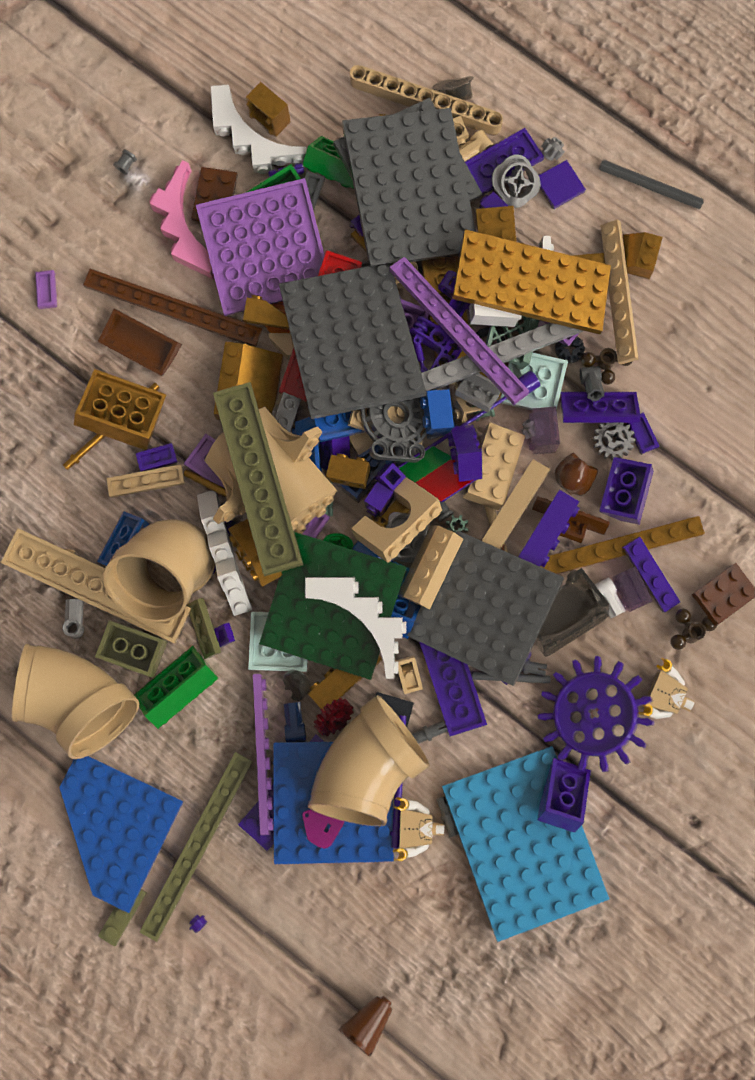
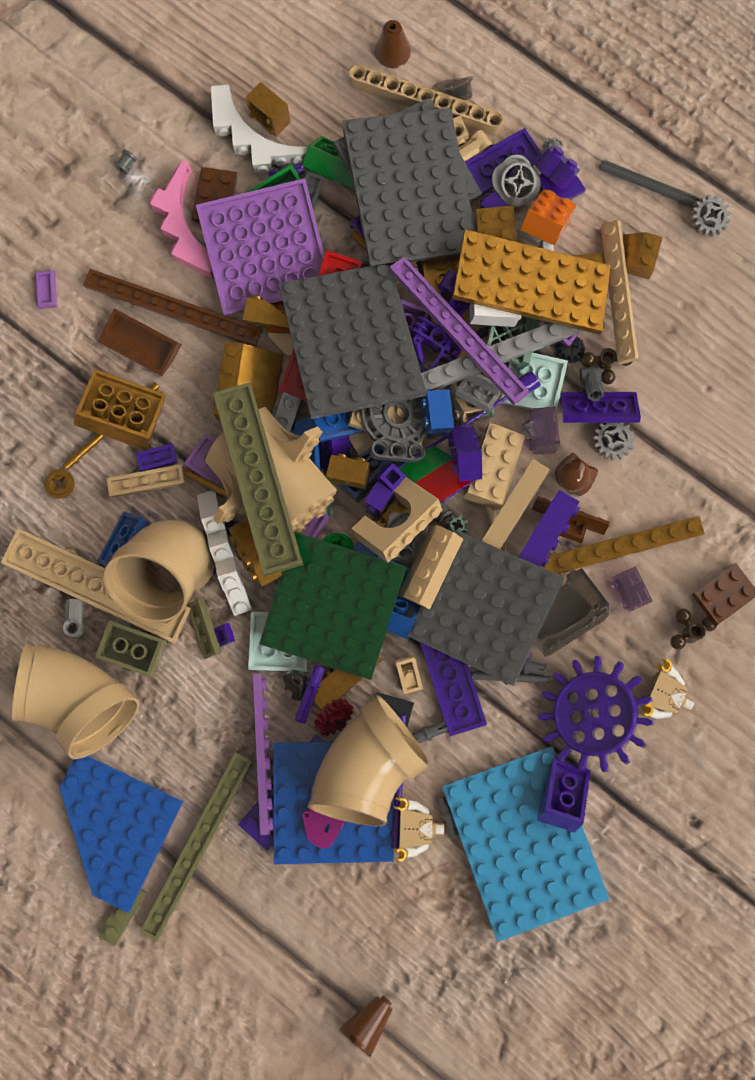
(59, 475): none -> pearl gold gear
(175, 687): green slope -> none
(197, 923): dark purple plate -> none
(294, 725): dark blue piece -> none
(309, 694): none -> dark purple axle
(367, 609): white arch -> none
(392, 46): none -> reddish brown cone
(548, 217): none -> orange brick
(557, 167): none -> dark purple brick
(609, 591): white piece -> none
(627, 490): dark purple slope -> none
(643, 435): dark purple tile -> none
(651, 574): dark purple plate -> none
(714, 224): none -> light grey gear

